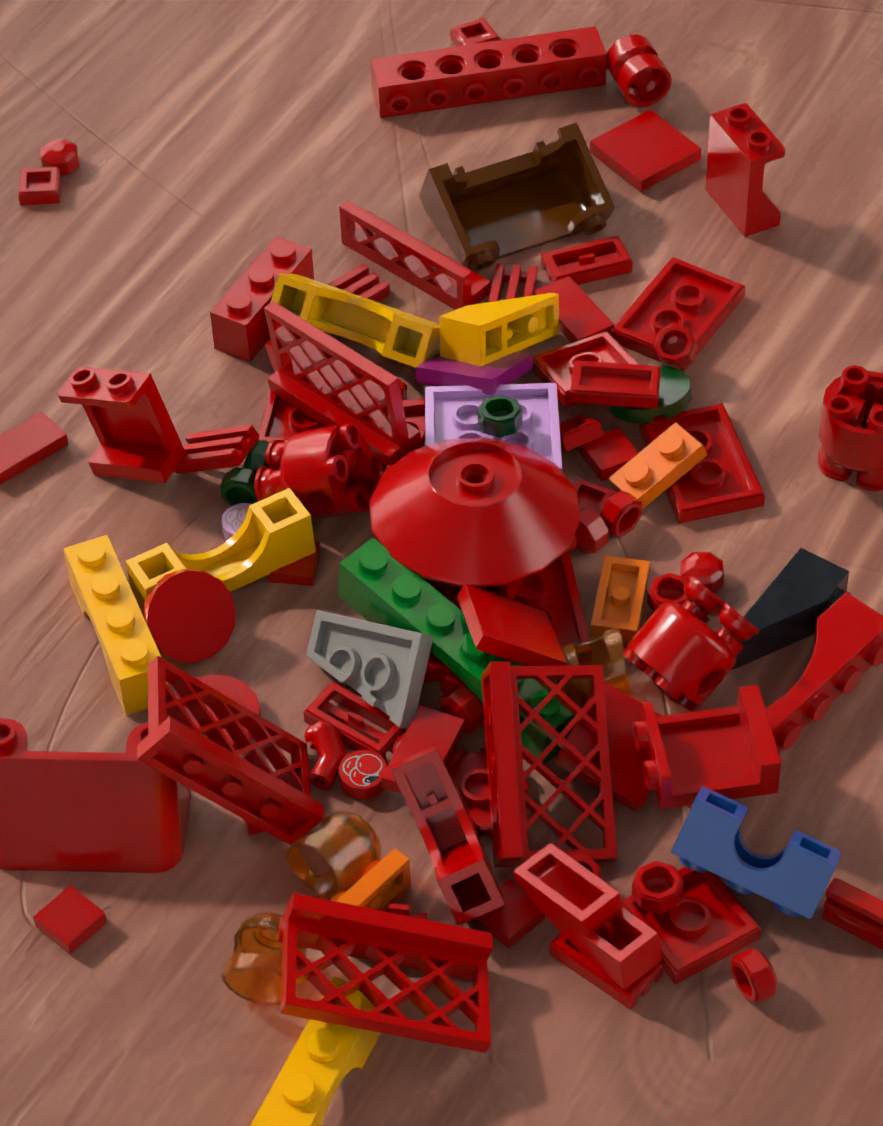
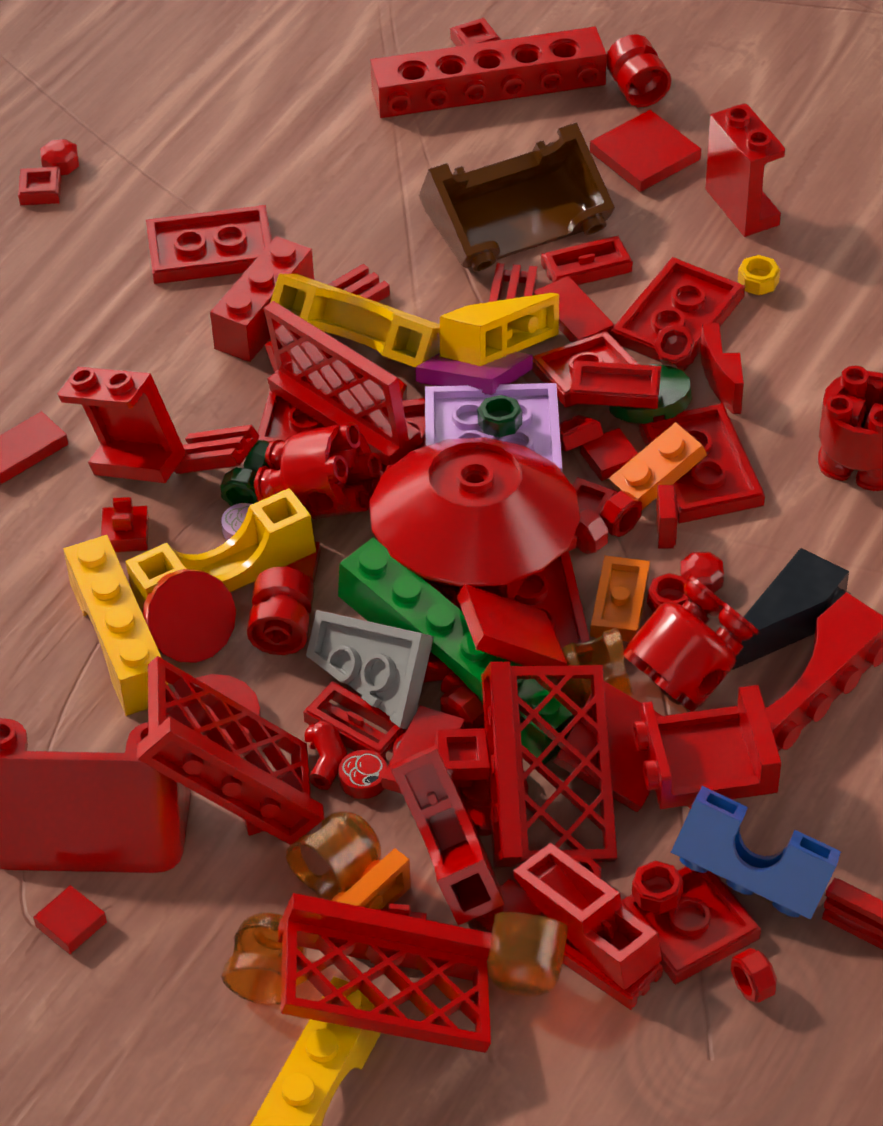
(126, 525): none -> red tile
(207, 243): none -> red tile
(280, 611): none -> red wheel
(411, 258): red fence -> none
(464, 754): none -> red tile
(526, 953): none -> clear orange helmet
(666, 516): none -> red tile
(721, 369): none -> red slope
(759, 274): none -> yellow tile

